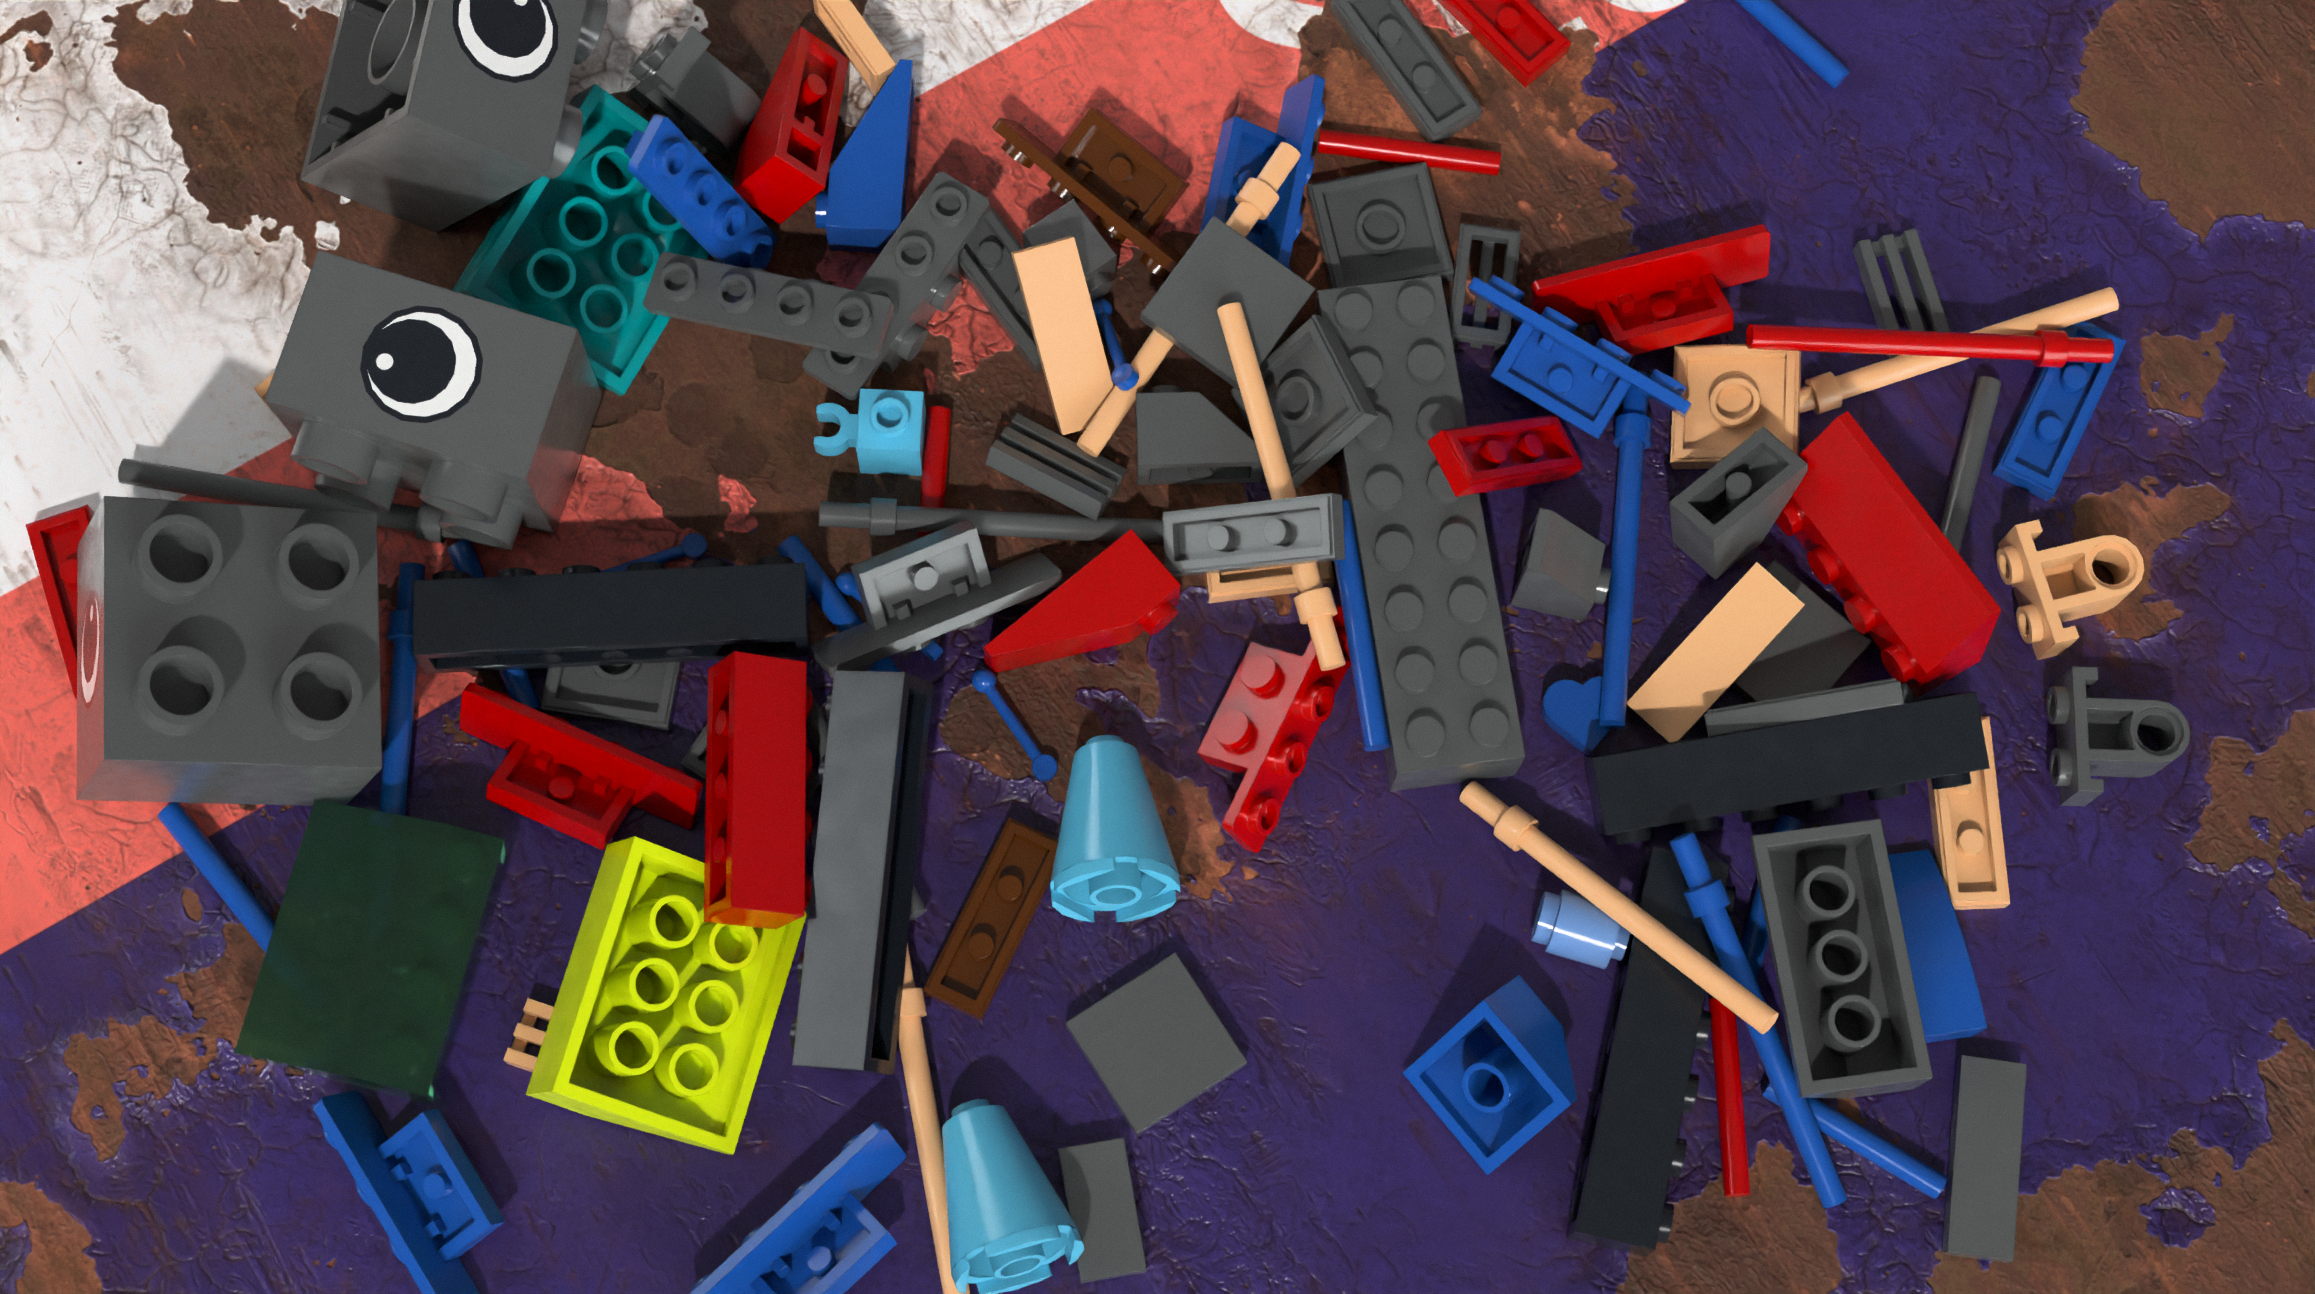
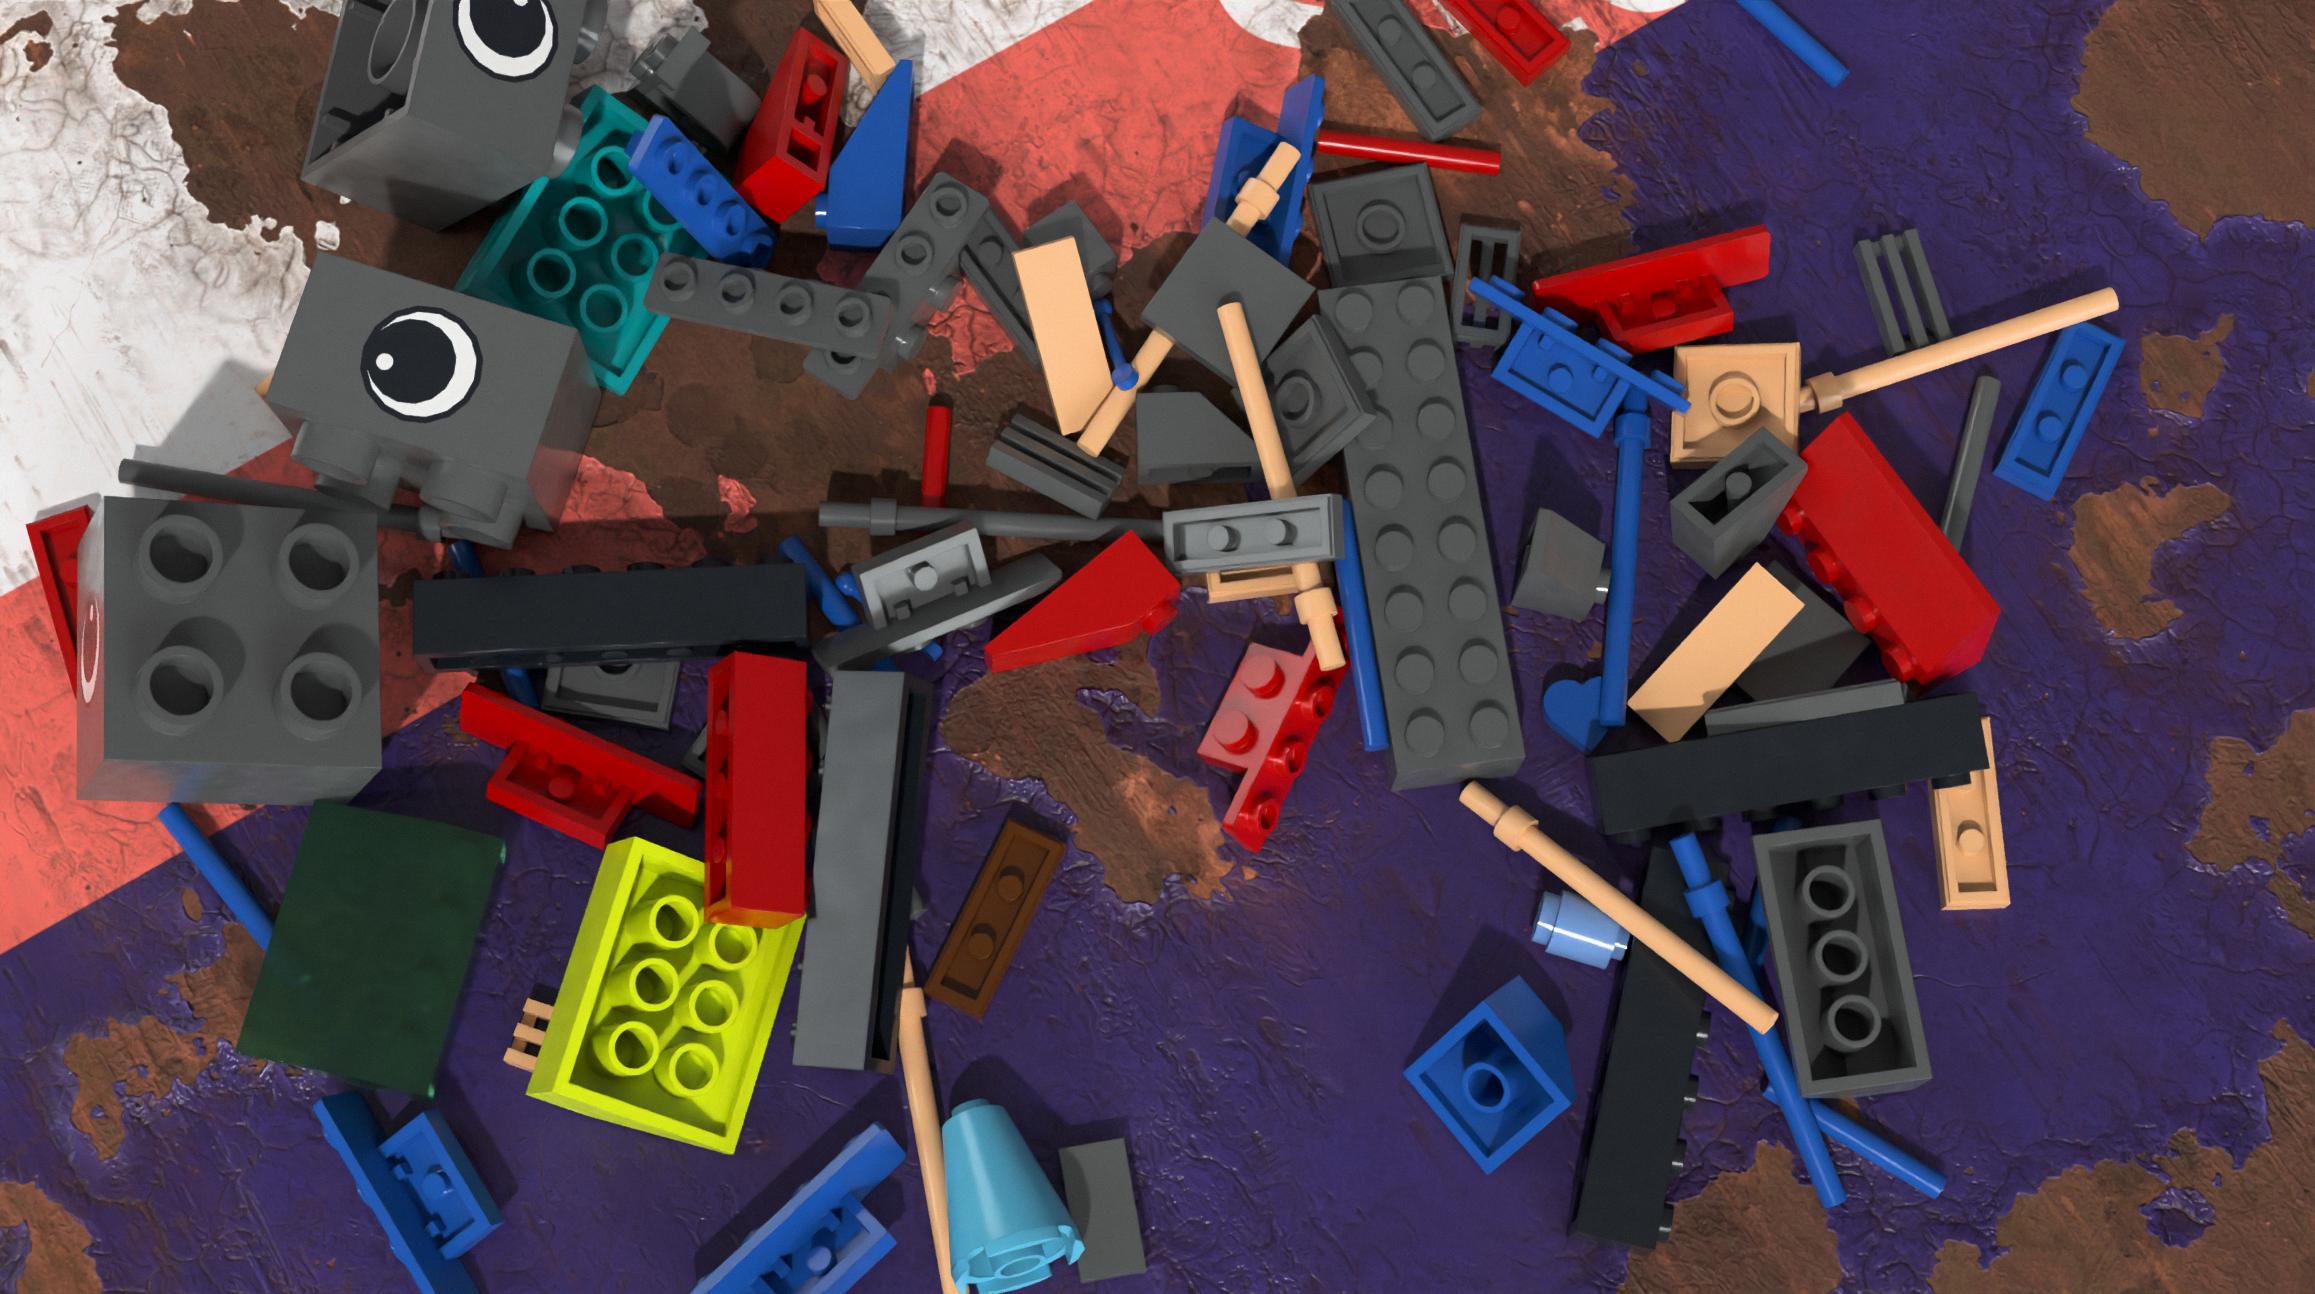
(401, 694): blue bar -> none
(692, 547): blue hinge -> none
(885, 431): medium azure brick -> none
(1043, 766): blue hinge -> none
(1111, 839): medium azure cone -> none
(1112, 177): reddish brown bracket -> none
(1155, 1044): dark grey tile -> none
(1505, 454): red tile -> none
(1729, 1100): red bar -> none
(1936, 950): blue slope -> none
(1984, 1159): dark grey tile -> none
(2044, 348): red bar -> none
(2061, 583): light nougat pin -> none
(2103, 738): dark grey pin -> none

